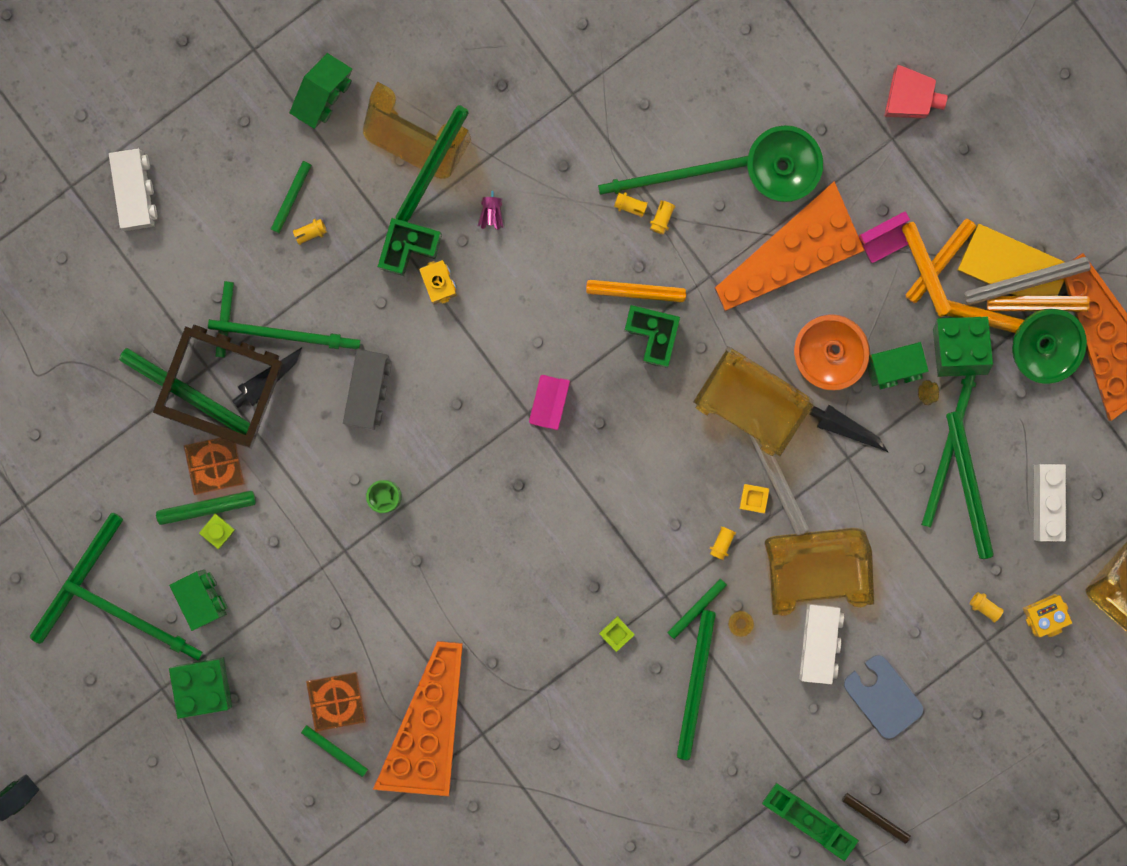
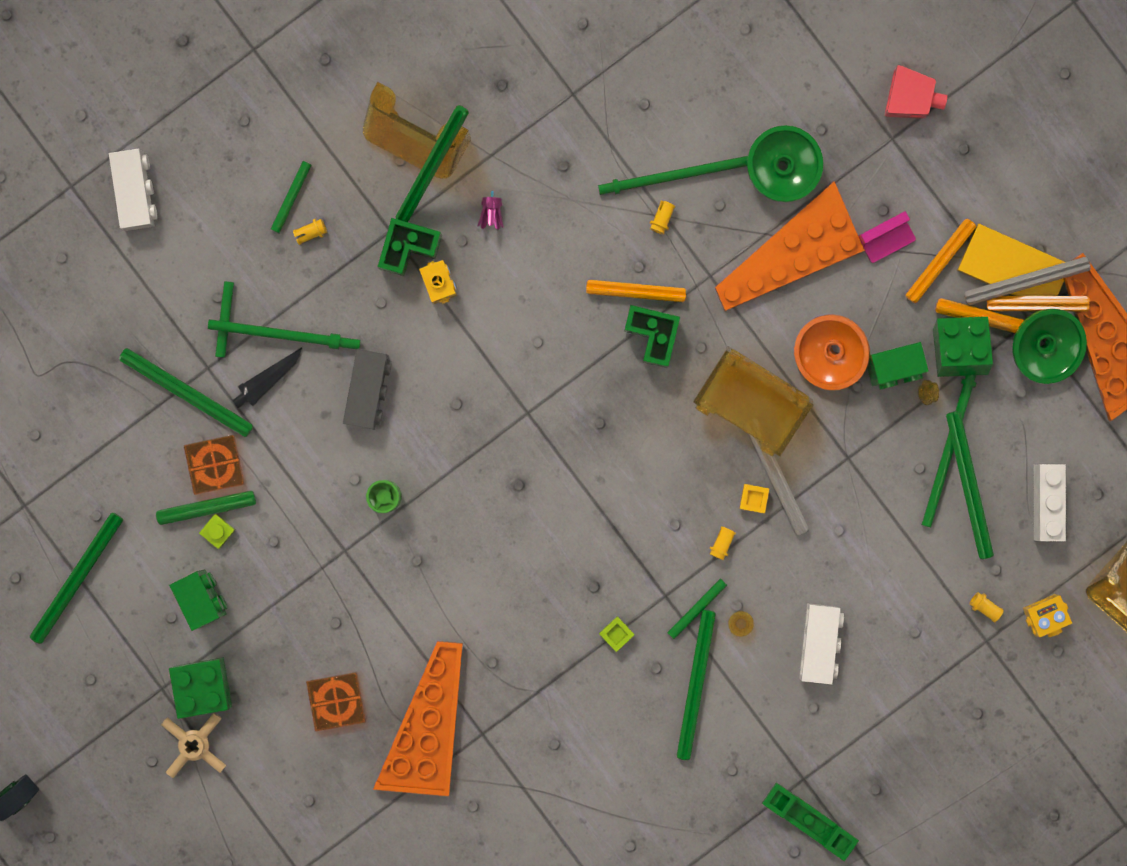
(177, 643): green bar -> none
(196, 754): none -> tan bar
(244, 350): dark brown window -> none
(321, 90): green brick -> none
(334, 751): green bar -> none
(549, 402): dark pink panel -> none
(630, 204): yellow pin -> none
(819, 568): clear yellow windscreen -> none
(838, 423): black bar -> none
(876, 818): dark brown bar -> none
(886, 703): sand blue piece -> none
(926, 269): light orange axle -> none

